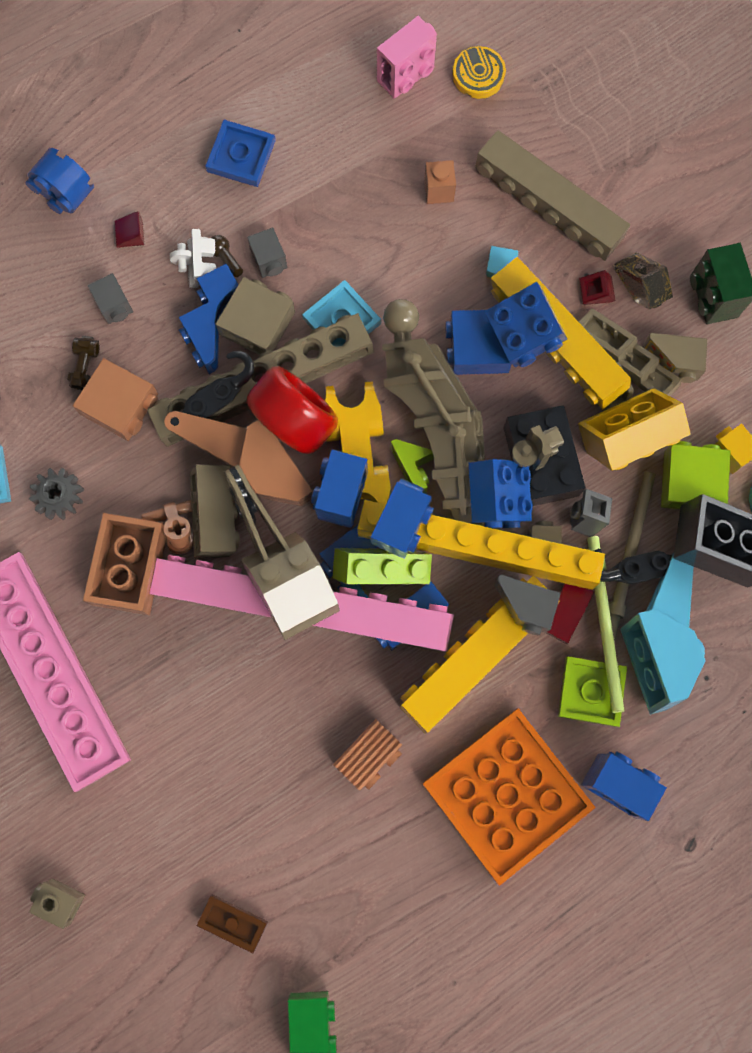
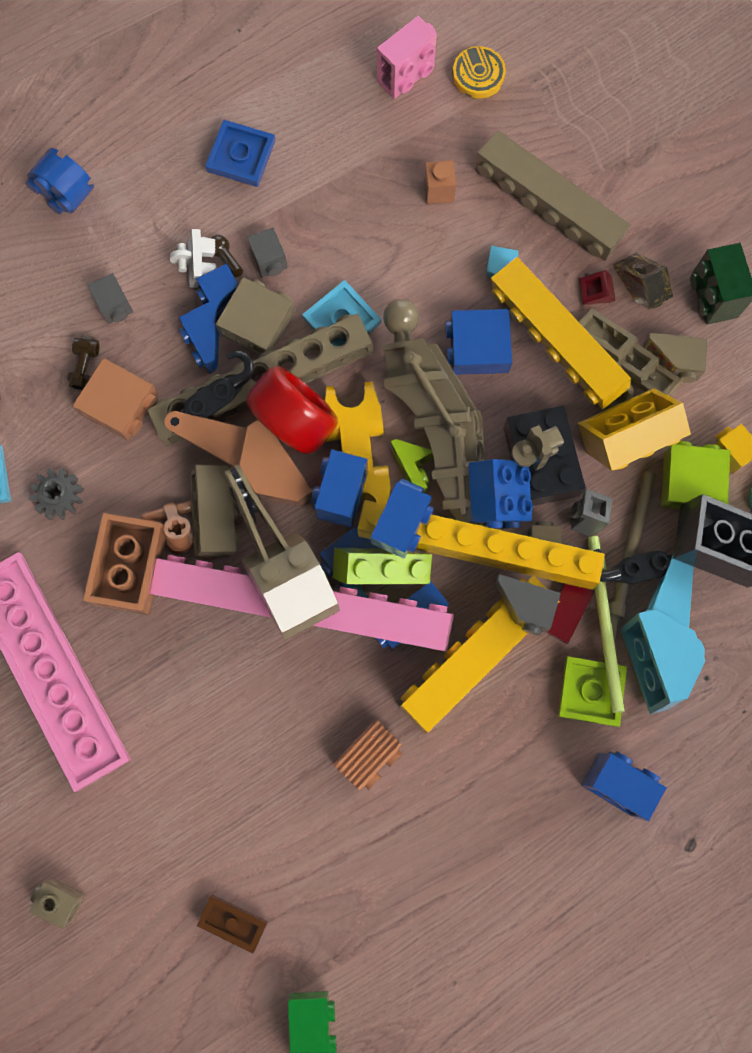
(129, 230): dark red slope -> none
(508, 796): orange plate -> none
(526, 326): blue brick -> none

